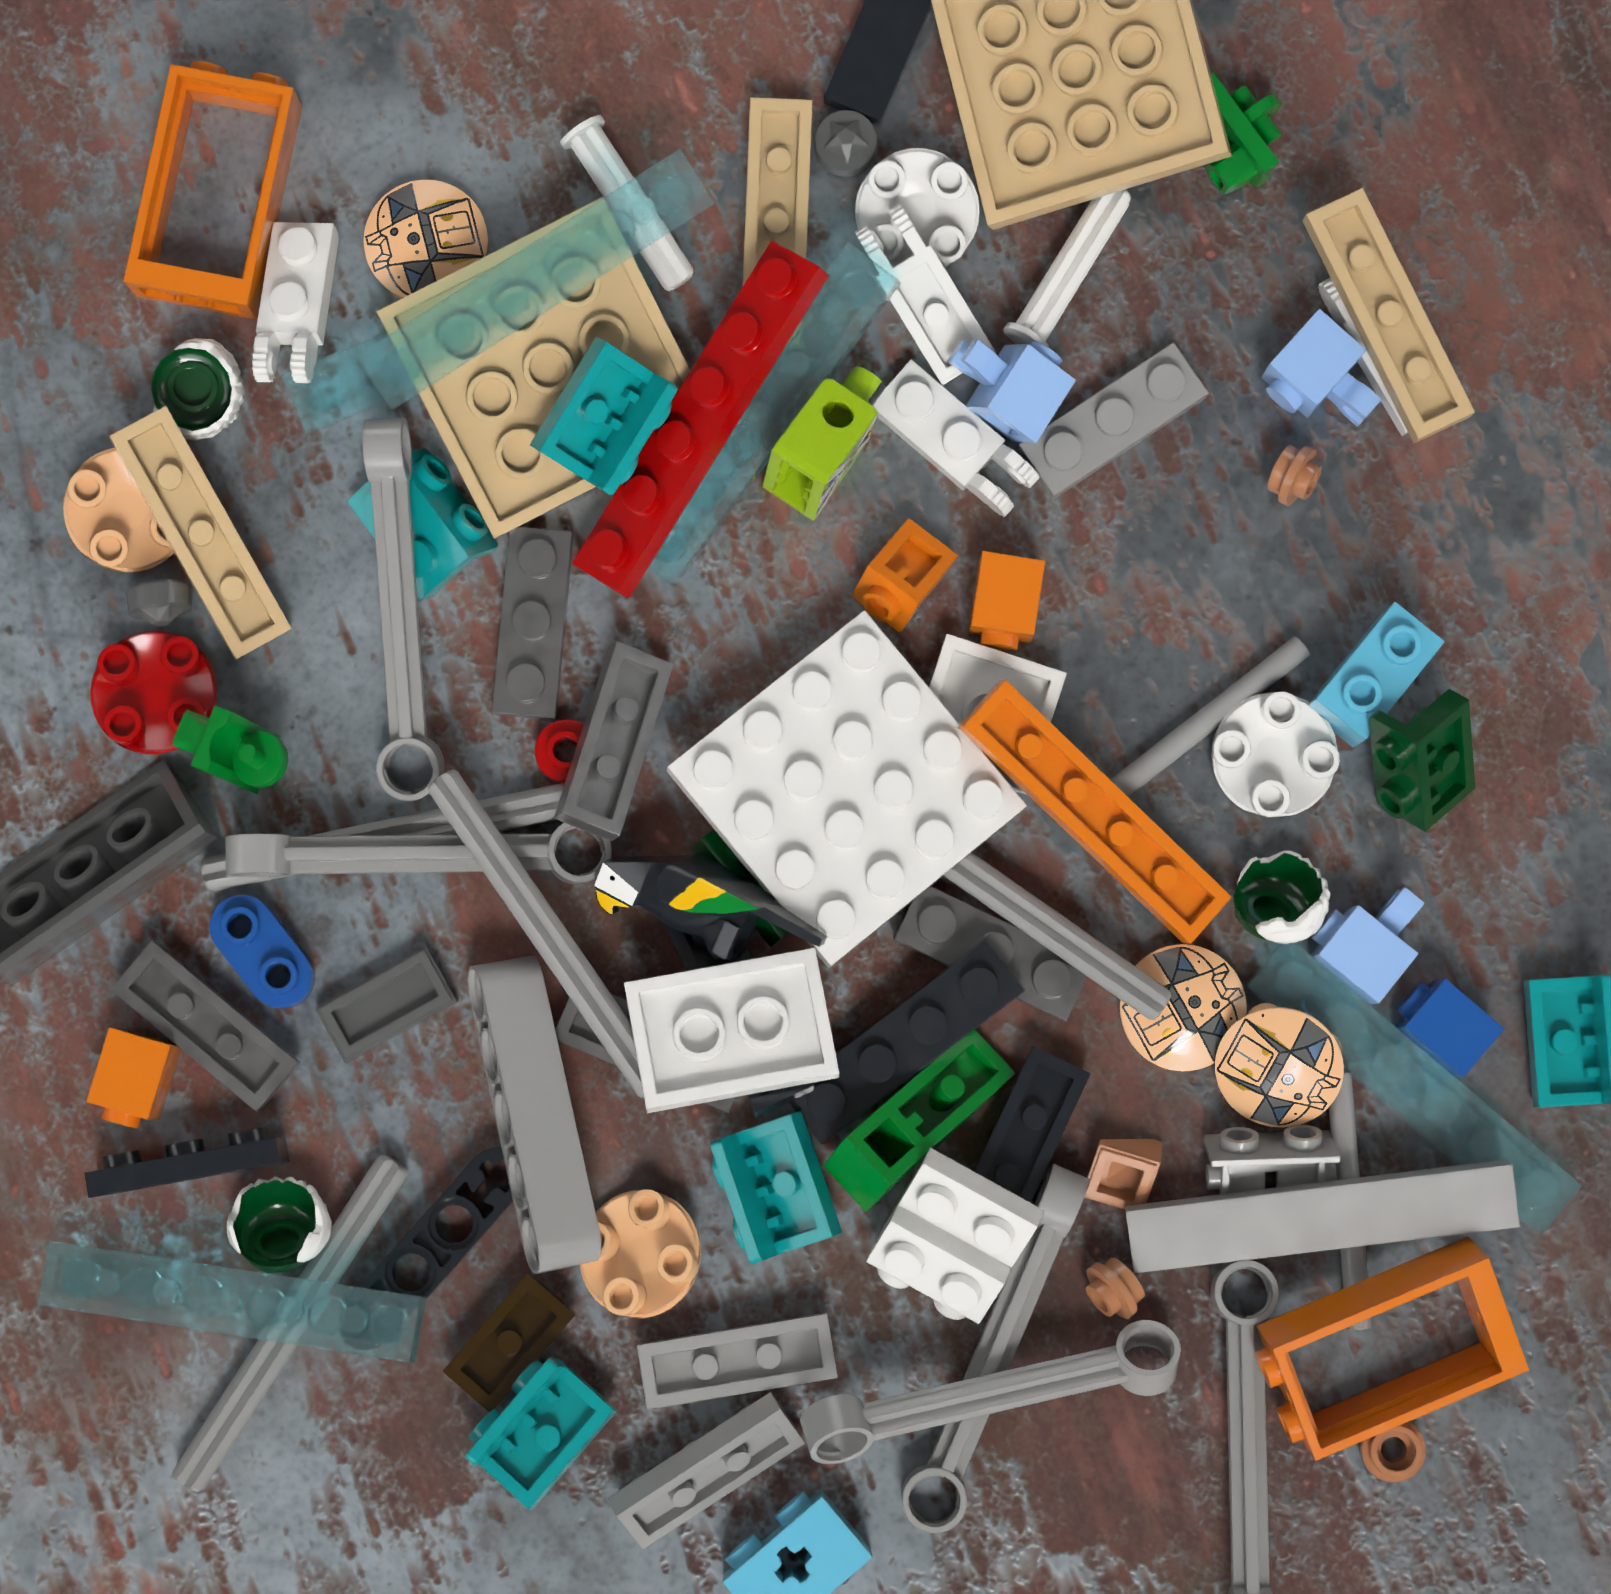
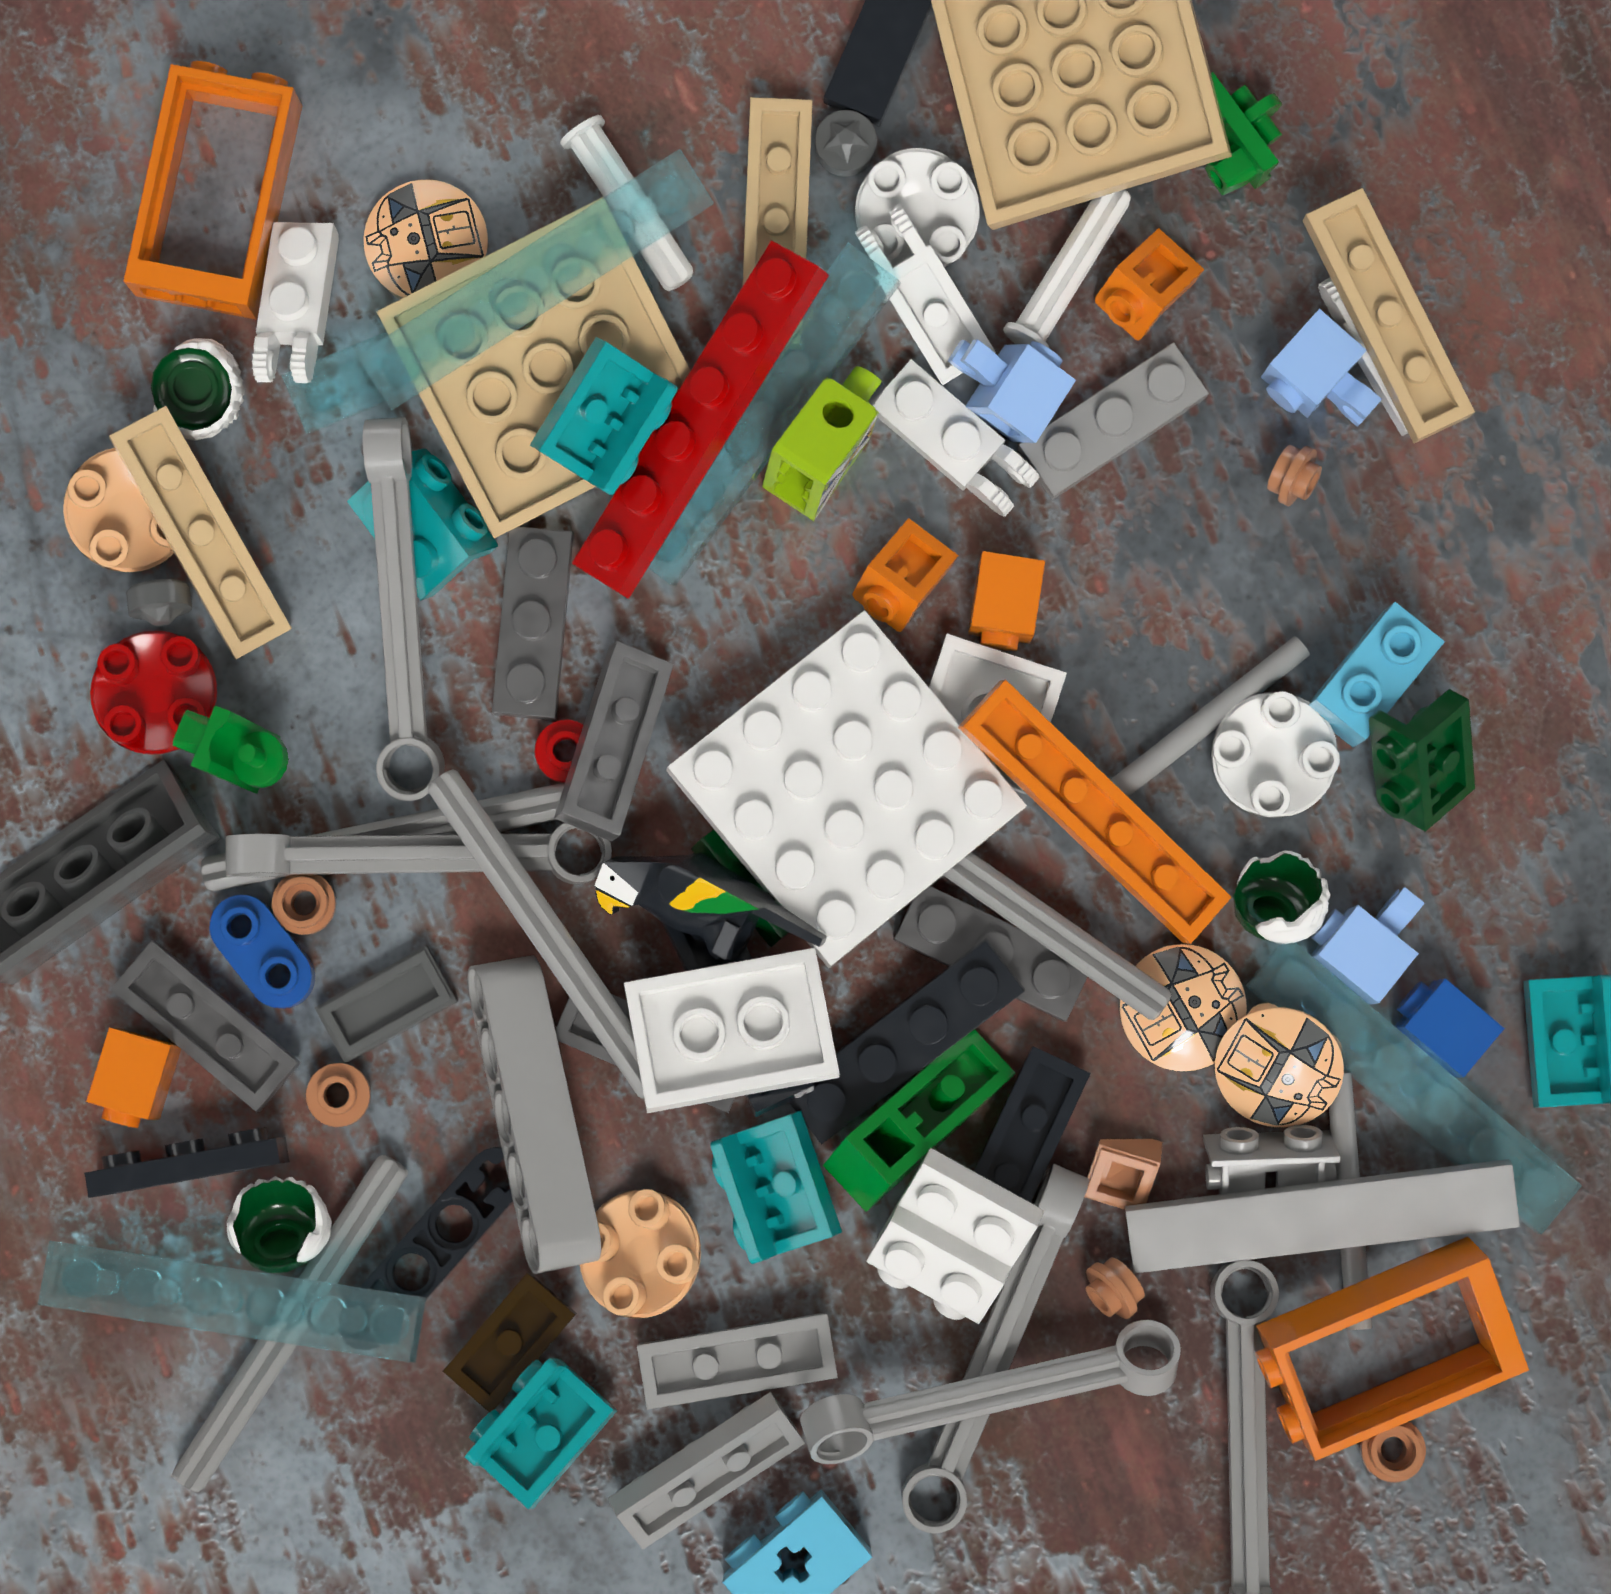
(284, 899): none -> nougat plate
(358, 1098): none -> nougat plate
(1147, 284): none -> orange bracket

